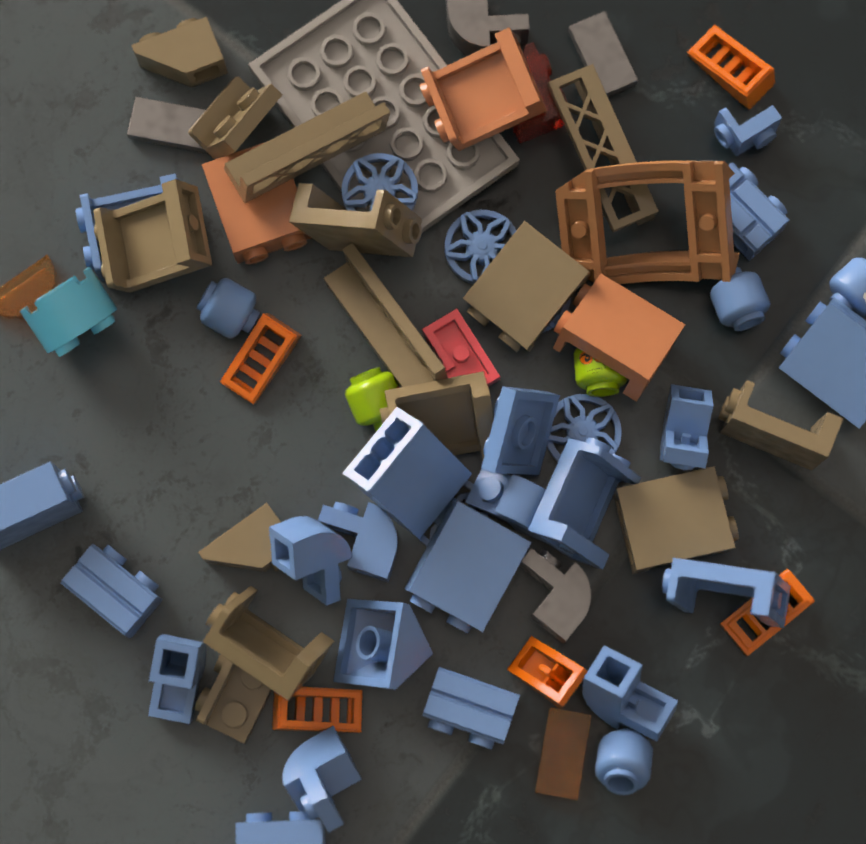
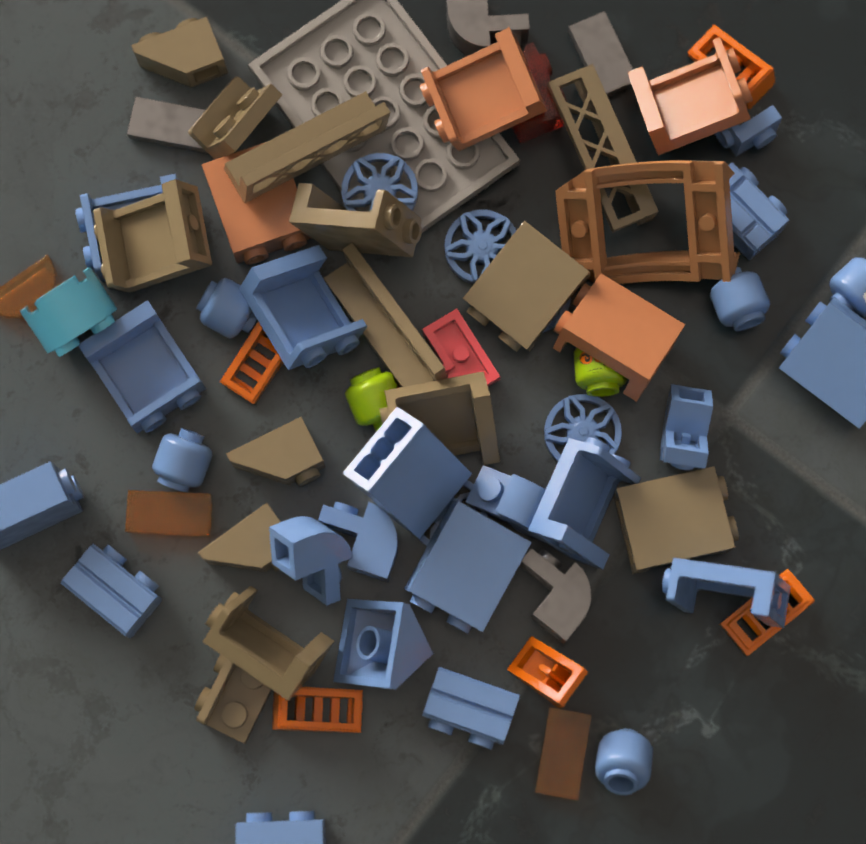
(143, 368): none -> medium blue panel
(168, 513): none -> clear orange tile
(176, 677): medium blue brick -> none
(182, 460): none -> medium blue head
(281, 455): none -> dark tan slope
(299, 309): none -> medium blue panel
(317, 773): medium blue brick -> none
(520, 431): medium blue plate -> none
(619, 697): medium blue brick -> none
(692, 100): none -> panel
(775, 435): dark tan panel -> none

